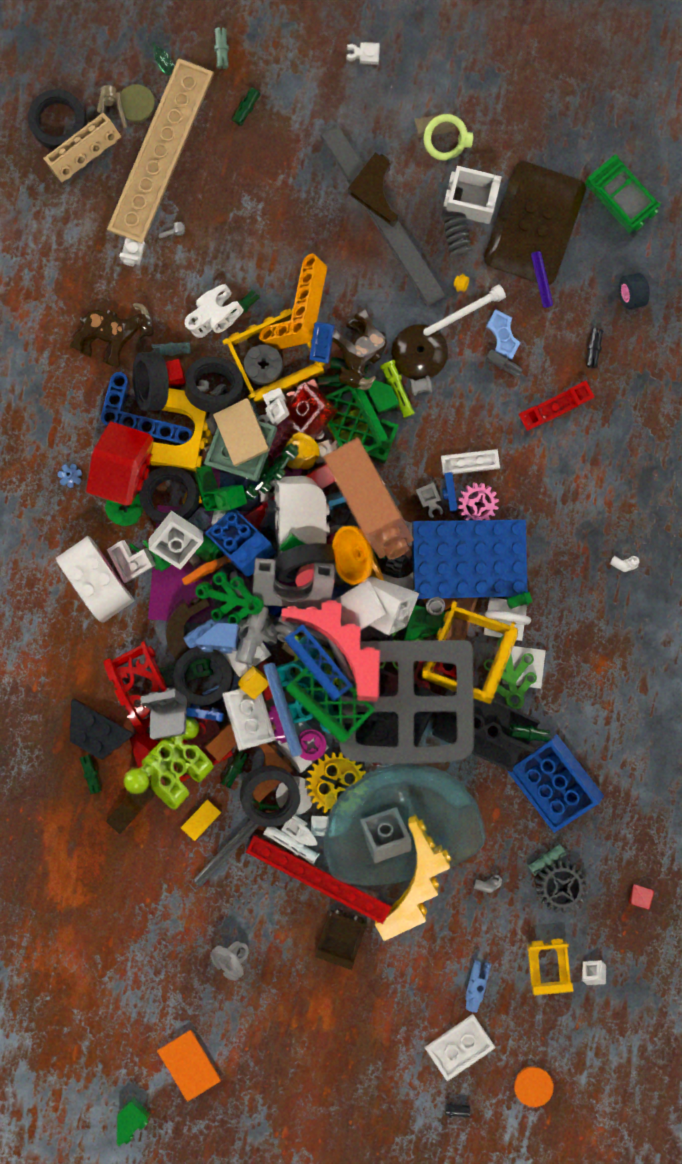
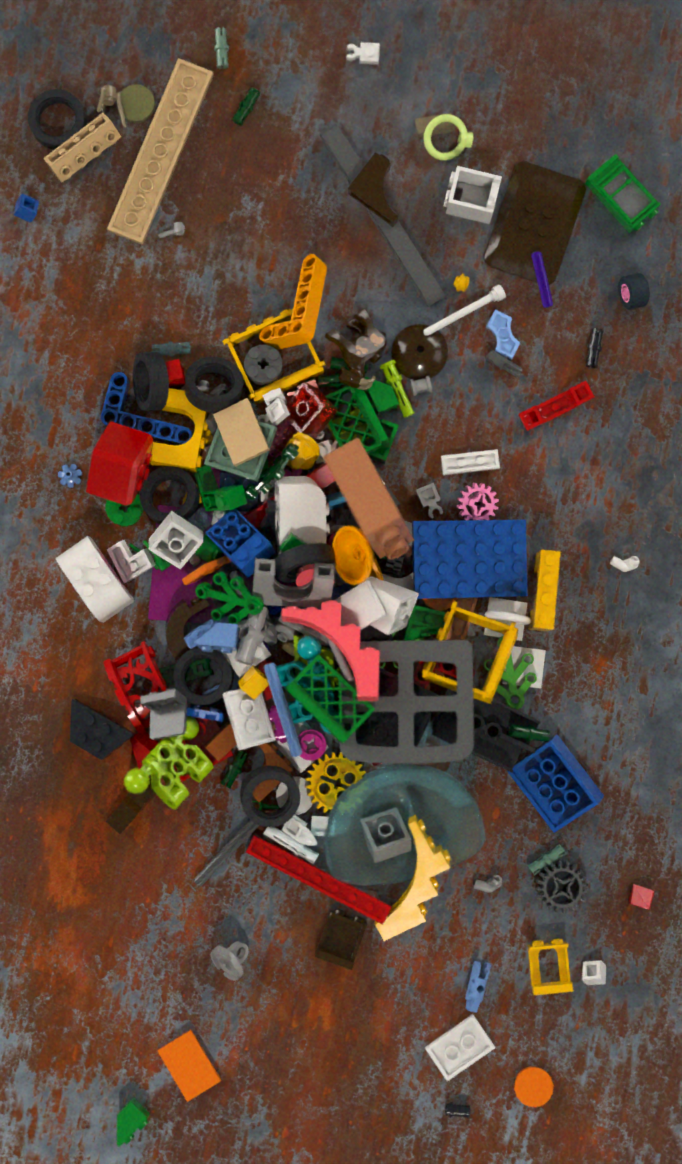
(26, 208): none -> blue slope
(90, 774): dark green pin -> none
(113, 330): dark brown animal -> none
(132, 252): white bracket -> none
(163, 59): clear green piece -> none
(201, 820): yellow tile -> none
(211, 314): white piece -> none
(246, 302): dark green pin -> none
(313, 667): blue fence -> none
(322, 342): blue plate -> none
(435, 606): light grey plate -> none
(449, 492): blue plate -> none
(456, 236): dark grey piece -> none
(519, 600): green pin -> none
(547, 572): none -> yellow arch

